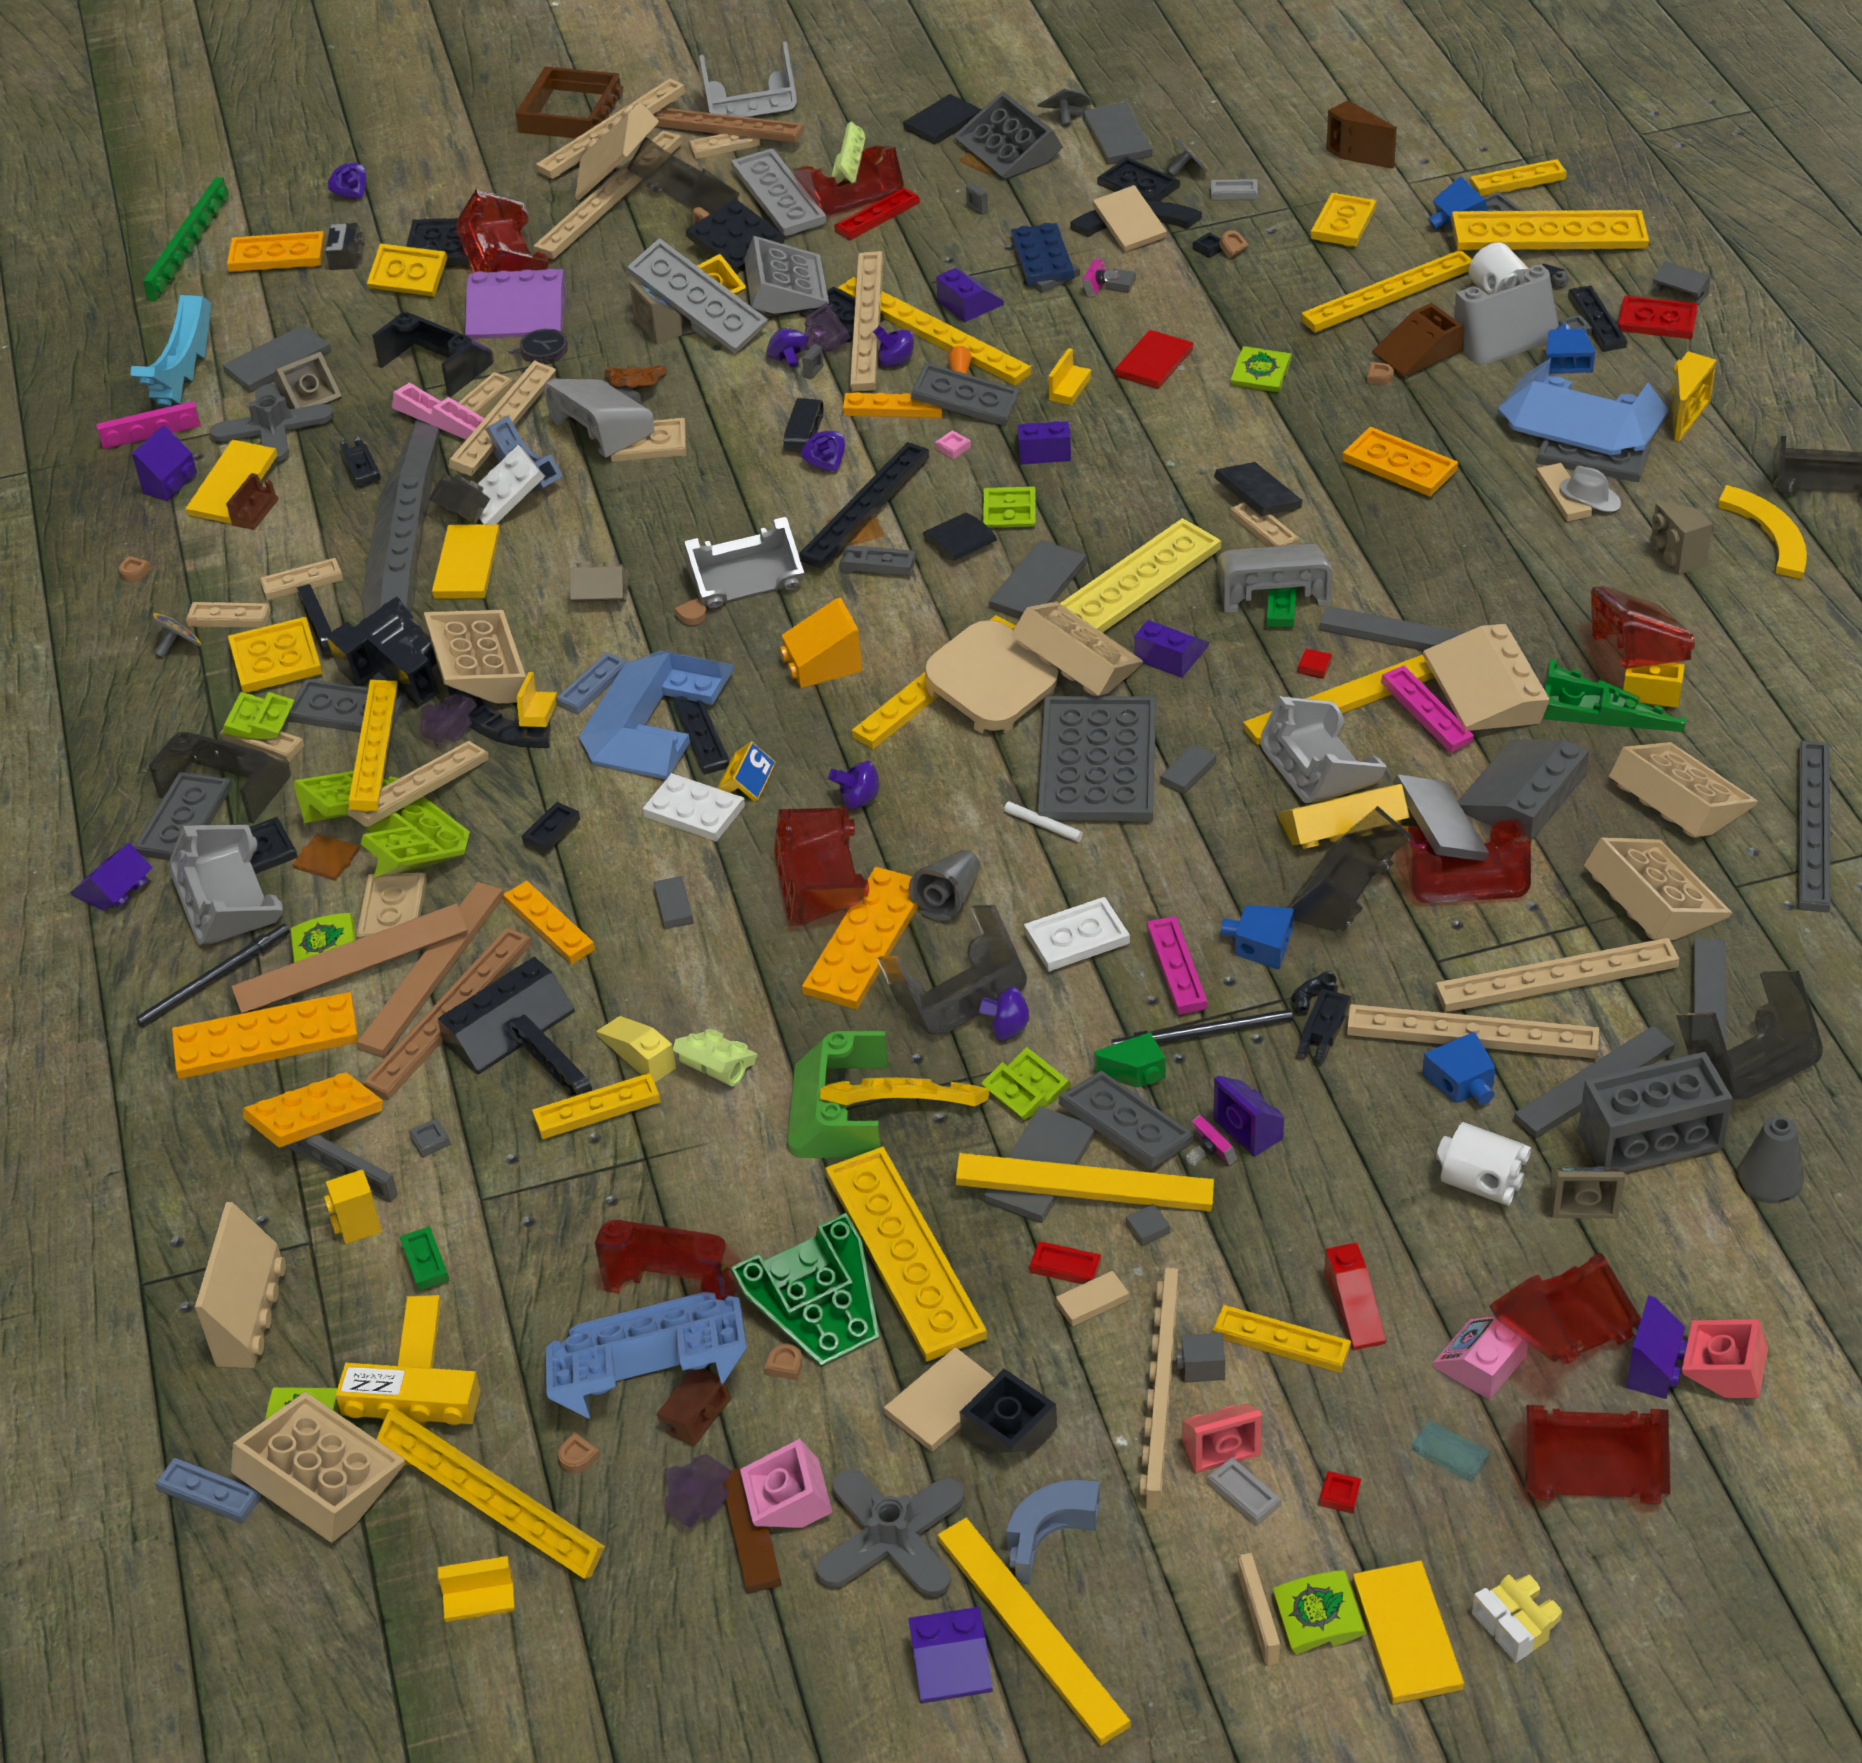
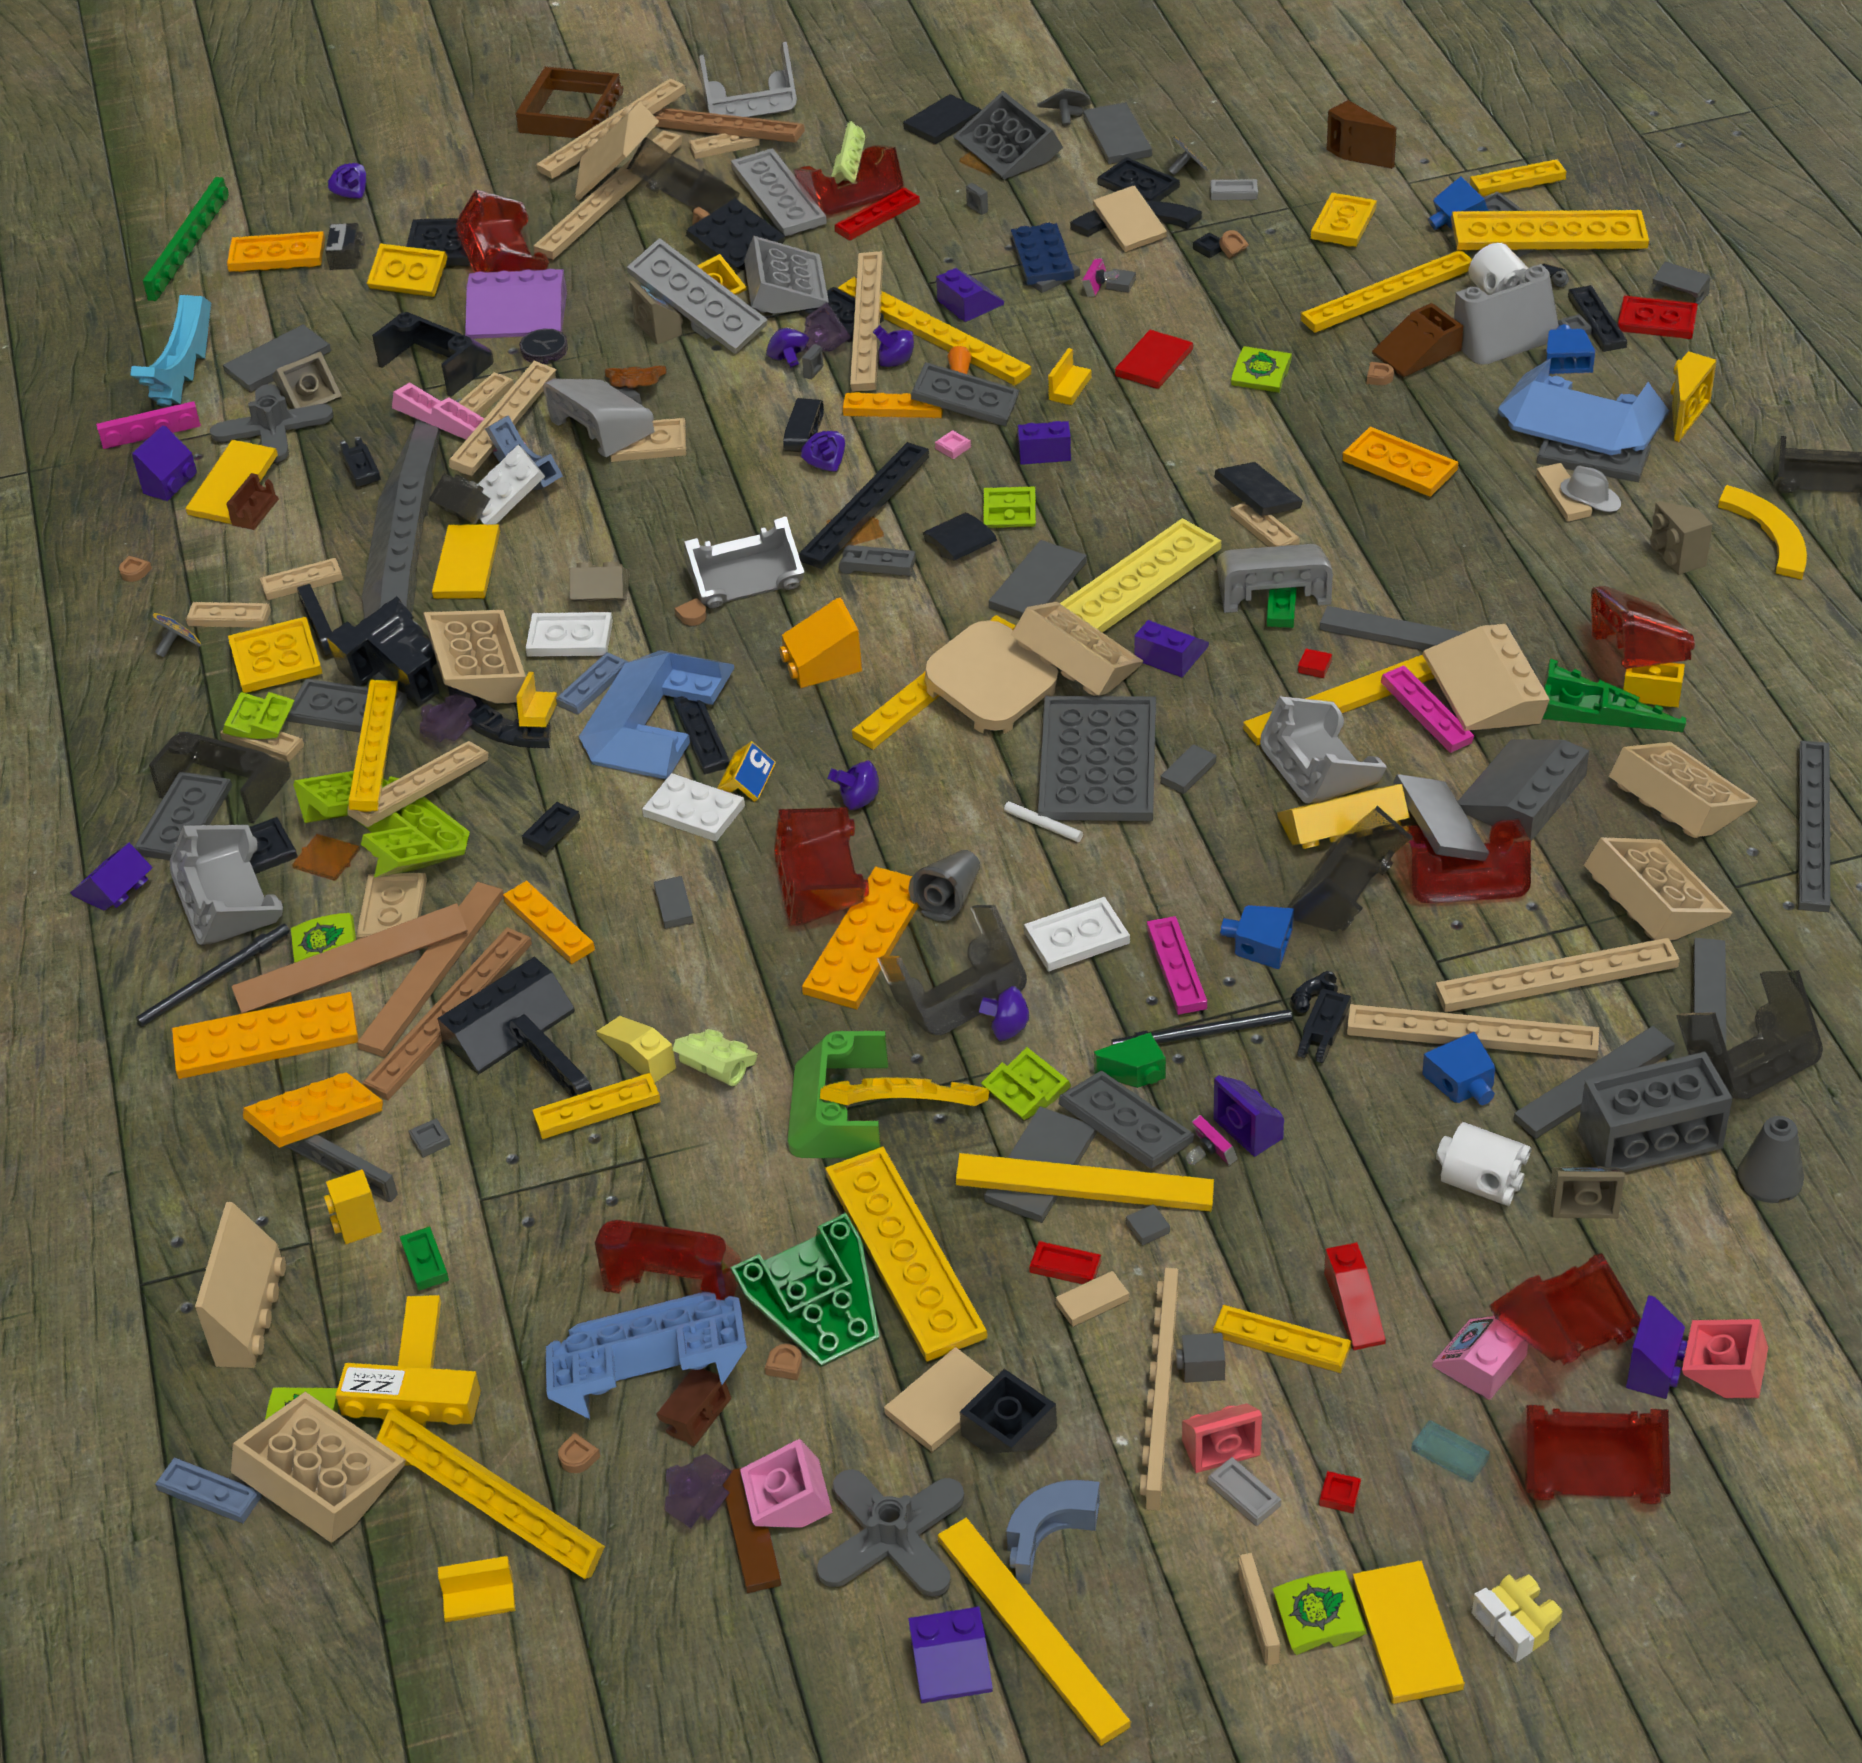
(569, 634): none -> white plate

